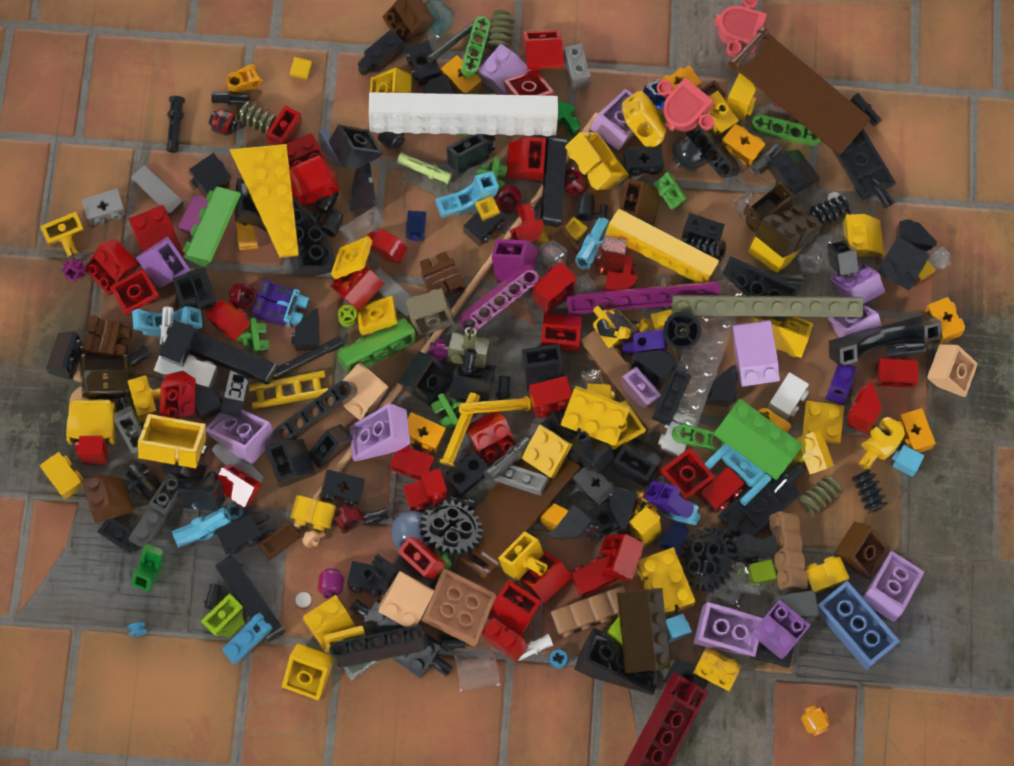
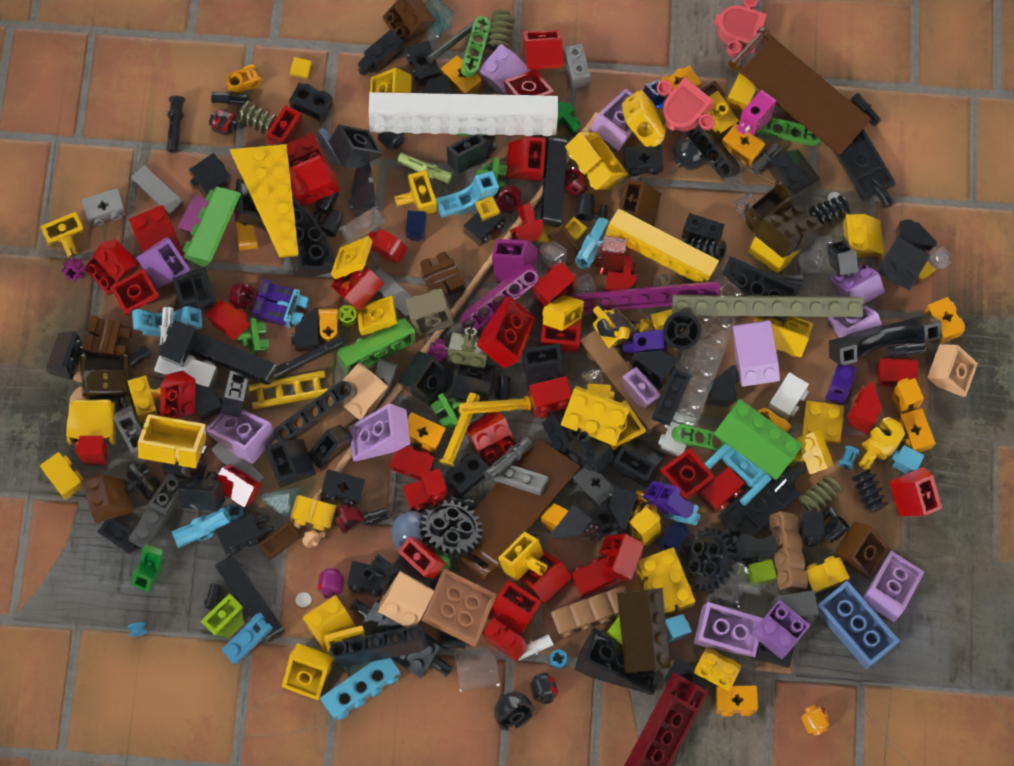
(281, 501): none -> clear light blue slope
(308, 105): none -> black brick
(328, 324): none -> light orange piece
(348, 687): none -> medium azure brick
(386, 372): none -> light grey piece
(420, 193): none -> yellow brick
(469, 361): black pin -> none
(507, 333): none -> red slope
(512, 710): none -> black cylinder
(544, 688): none -> black head
(546, 451): yellow plate -> none
(563, 312): none -> yellow brick
(670, 191): bright green hips -> none
(745, 694): none -> light orange brick
(752, 119): none -> dark pink torso
(811, 528): none -> black brick
(836, 527): none -> black piece
(849, 457): none -> dark azure bush
(907, 396): none -> light orange brick
(915, 493): none -> red slope

